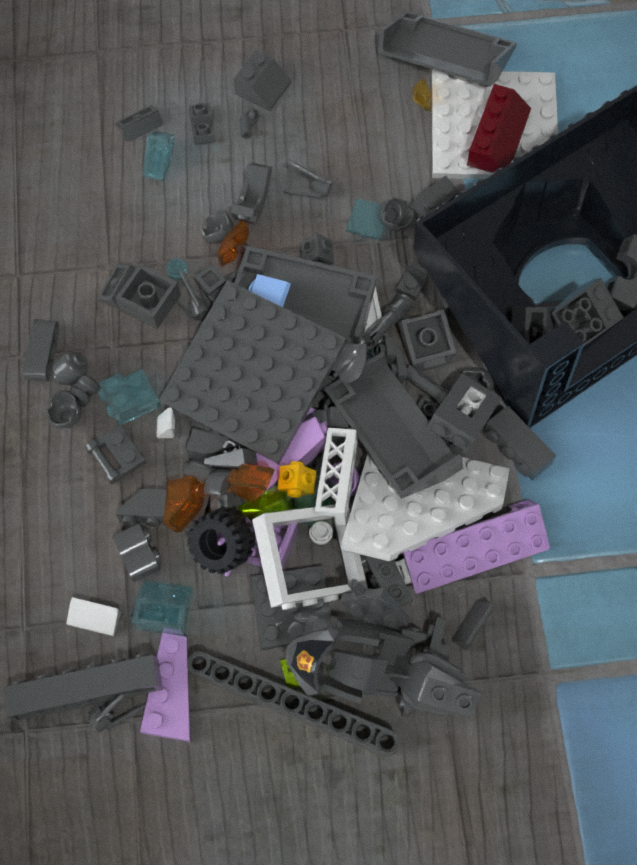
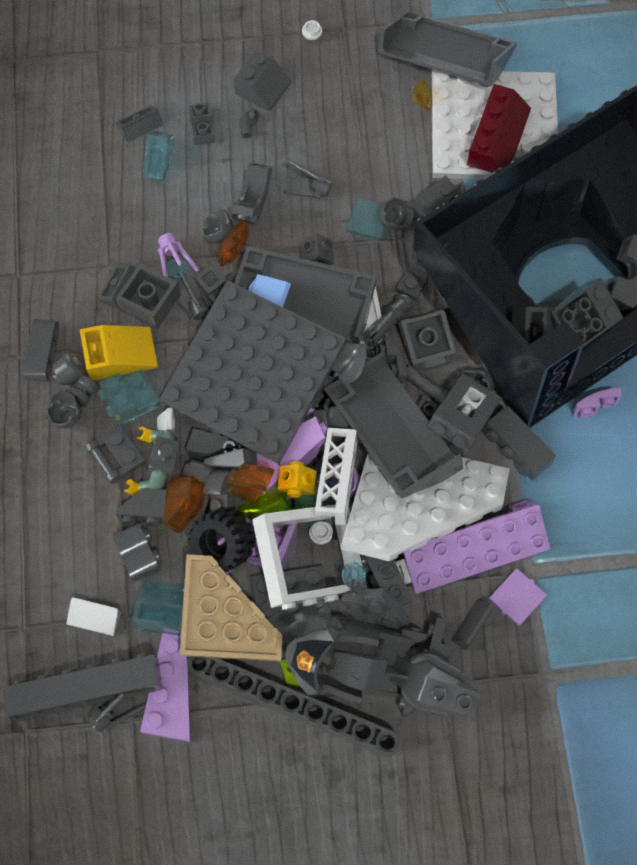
(117, 350): none -> yellow slope
(160, 461): none -> torso
(170, 247): none -> lavender plant
(221, 618): none -> tan plate
(312, 30): none -> white plate
(353, 571): none -> clear light blue plate
(517, 597): none -> lavender piece
(590, 405): none -> lavender slope

